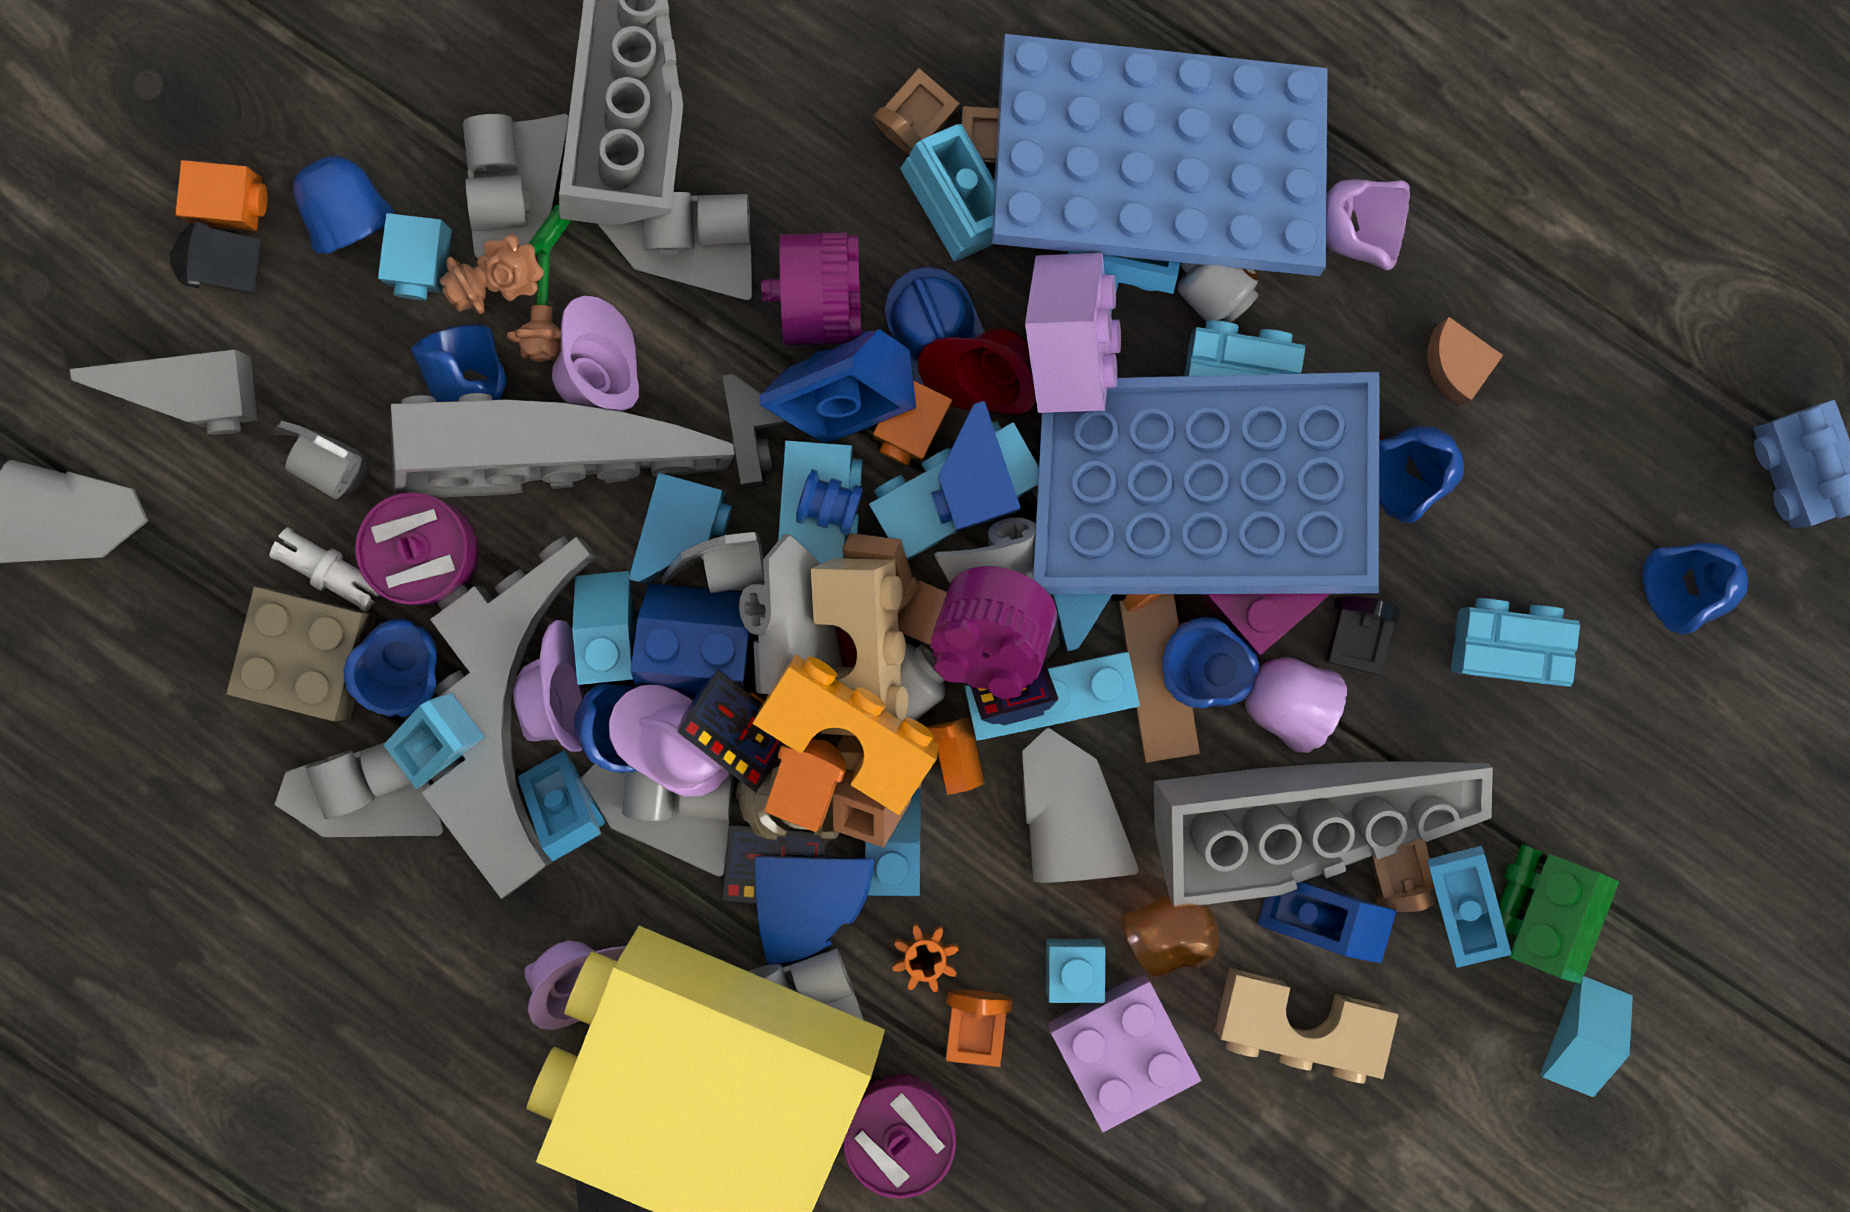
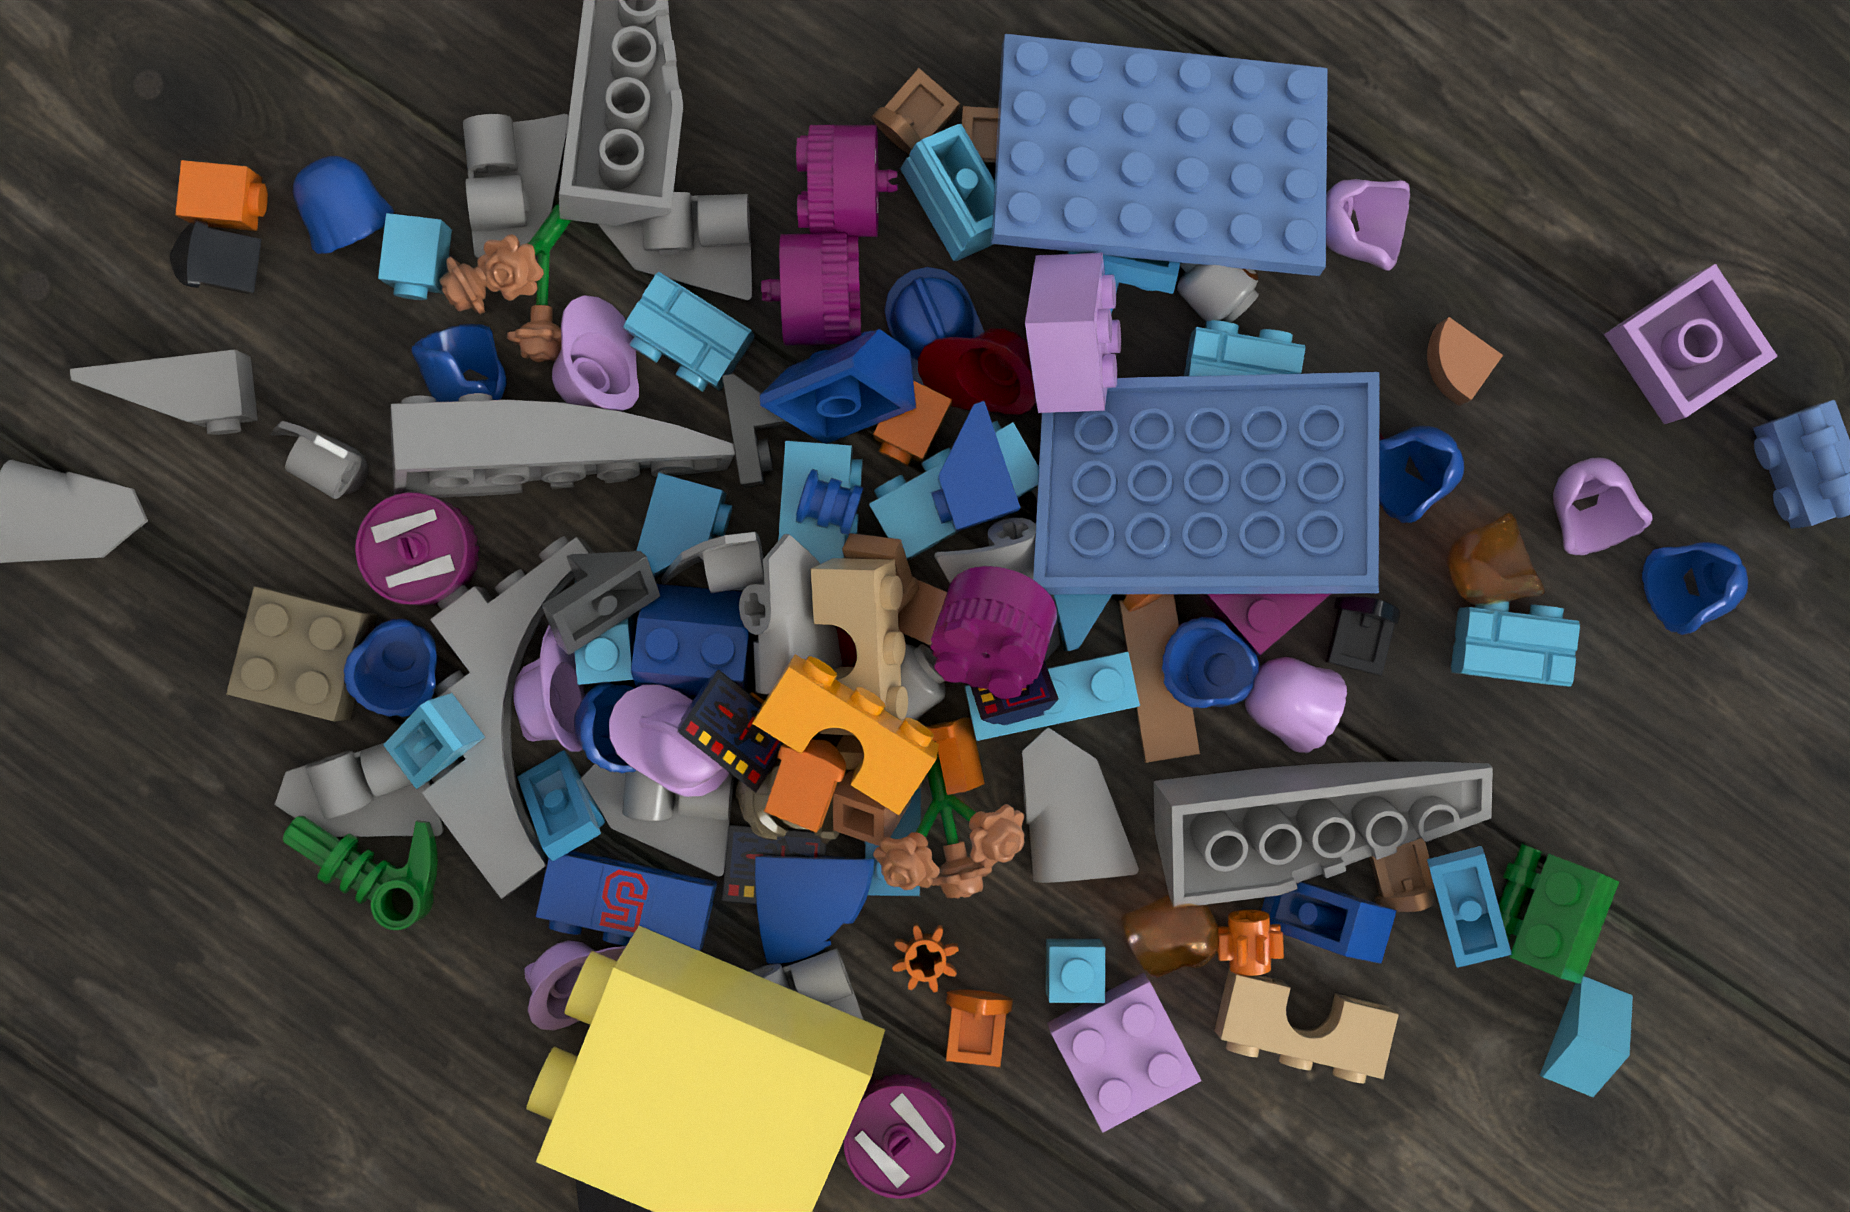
(323, 568): white pin -> none
(371, 881): none -> green piece
(605, 593): none -> dark grey slope
(623, 895): none -> blue brick
(688, 332): none -> medium azure brick
(841, 180): none -> magenta piece
(993, 837): none -> nougat plant
(1250, 942): none -> orange gear
(1493, 564): none -> clear orange hair
(1614, 517): none -> lavender hair
(1690, 345): none -> lavender brick

